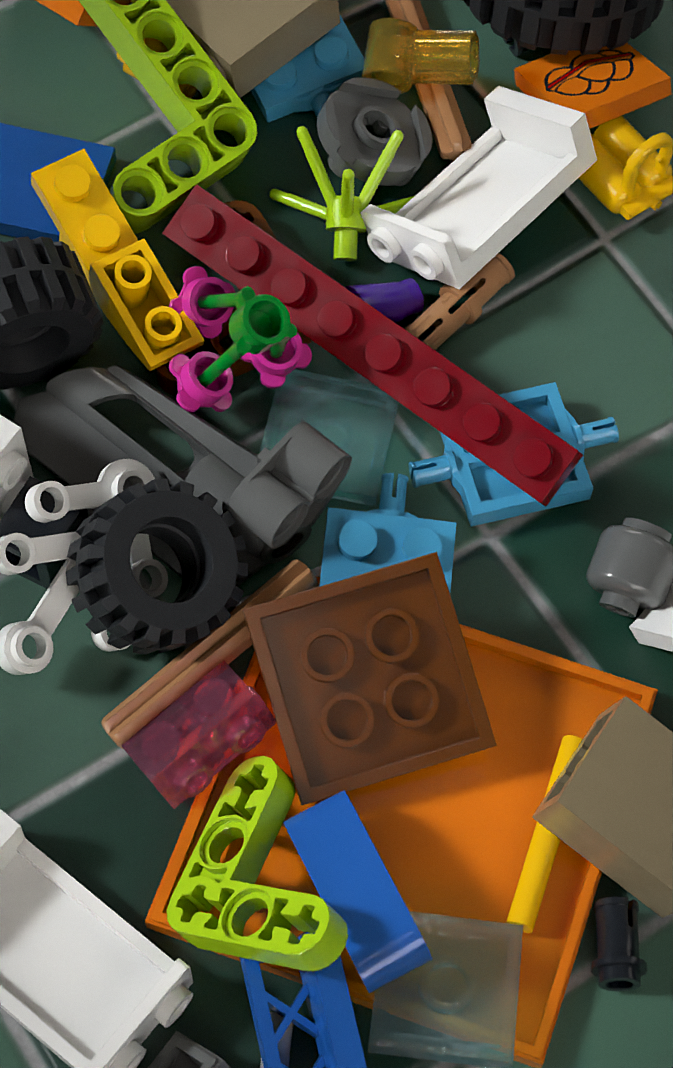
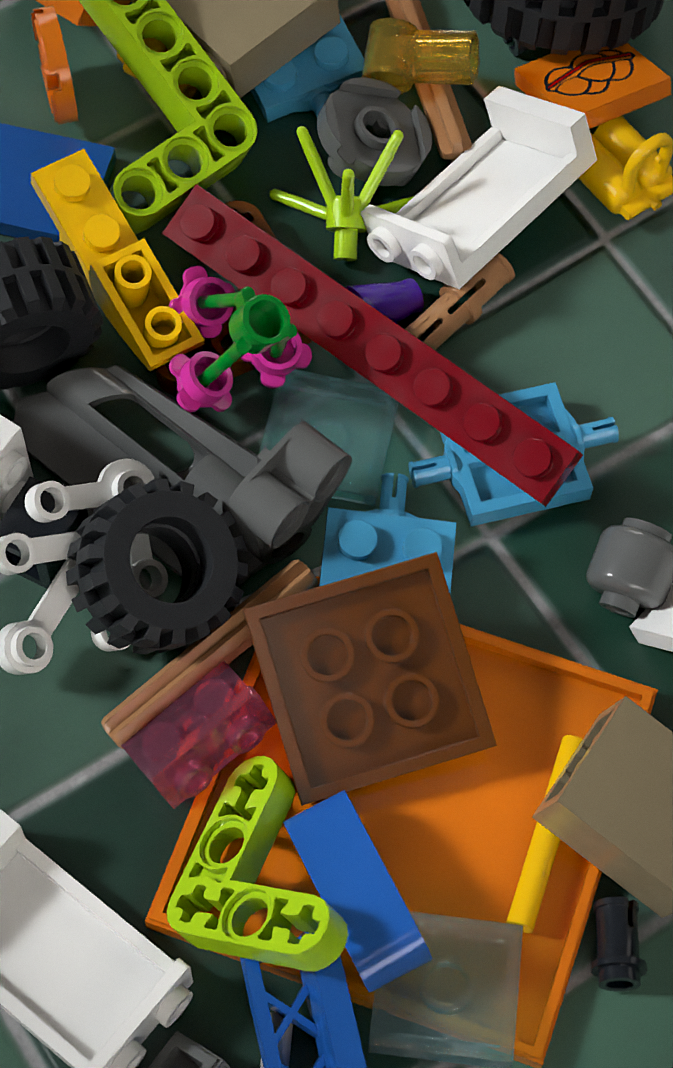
(54, 65): none -> orange tile

